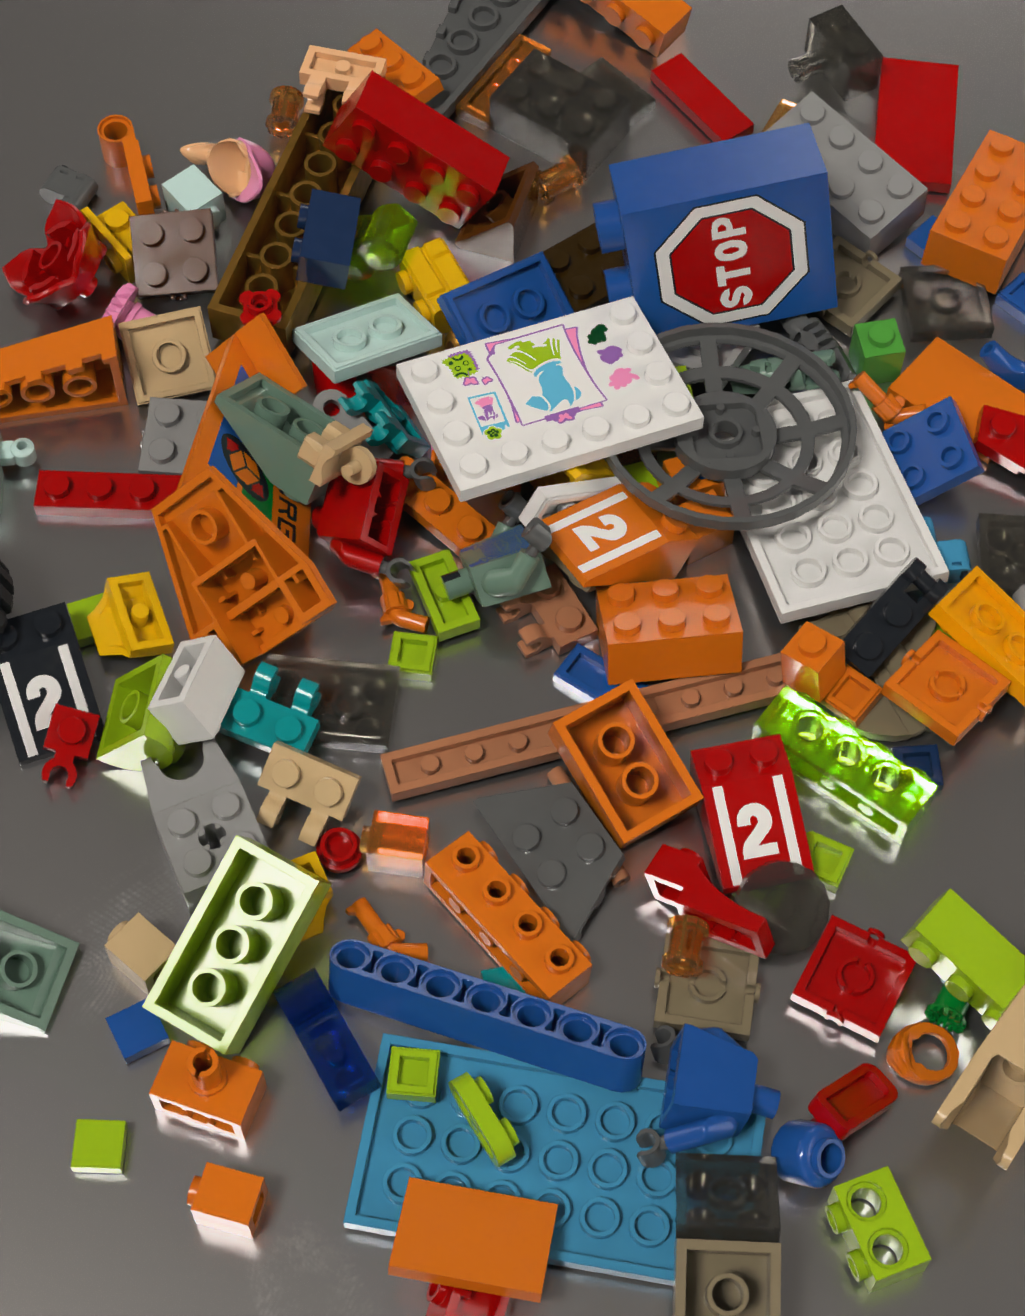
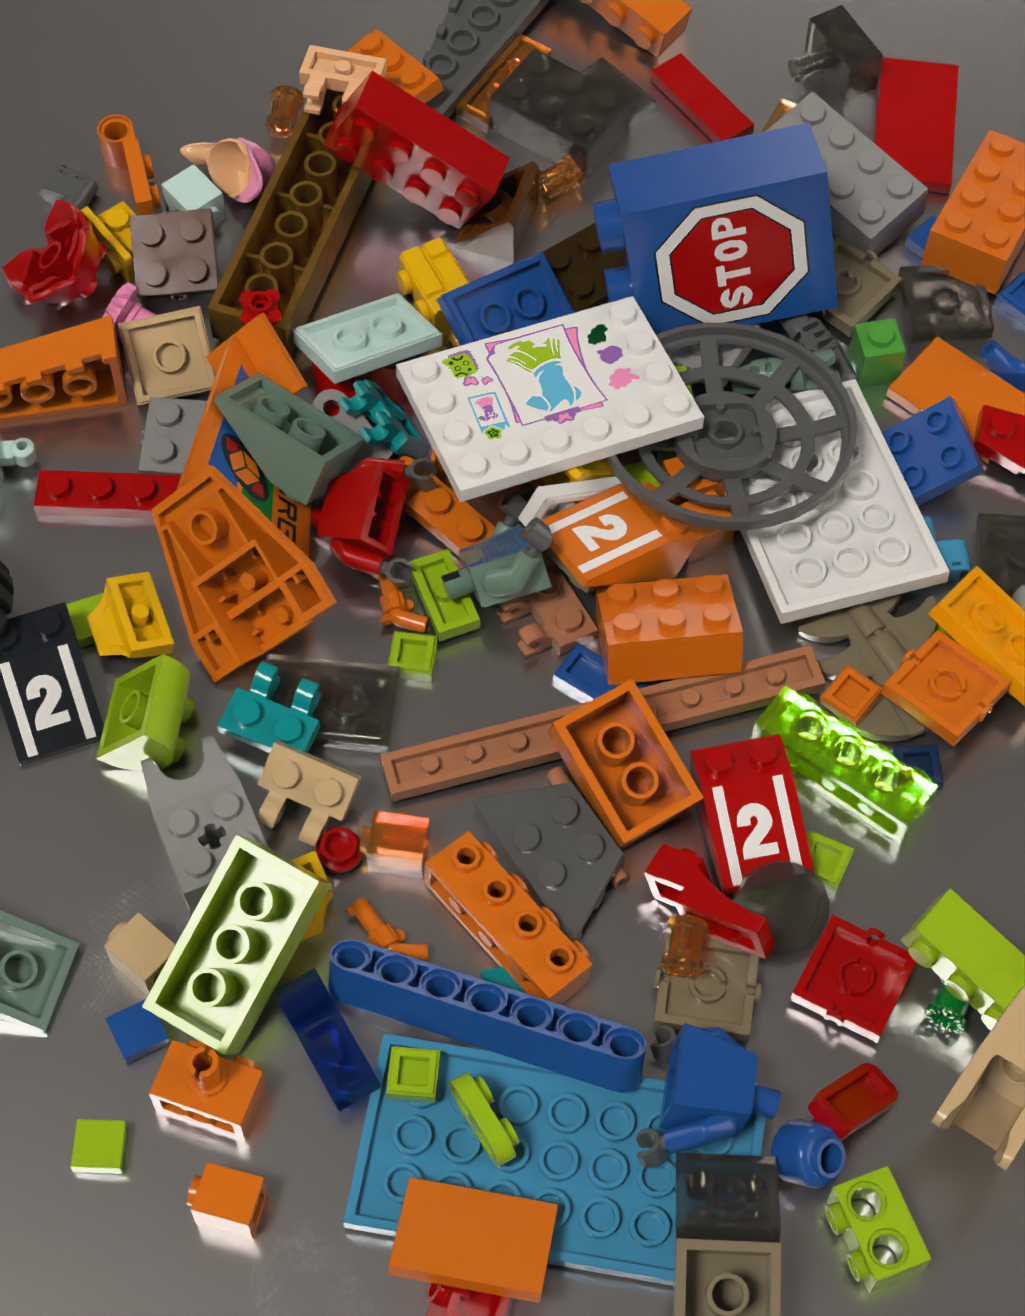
(70, 737): red plate -> none
(196, 690): white brick -> none
(327, 240): dark blue brick -> none
(339, 453): tan hips -> none
(380, 241): clear neon green brick -> none
(813, 661): orange brick -> none
(885, 405): orange piece -> none
(891, 618): black plate -> none
(901, 1059): orange piece -> none

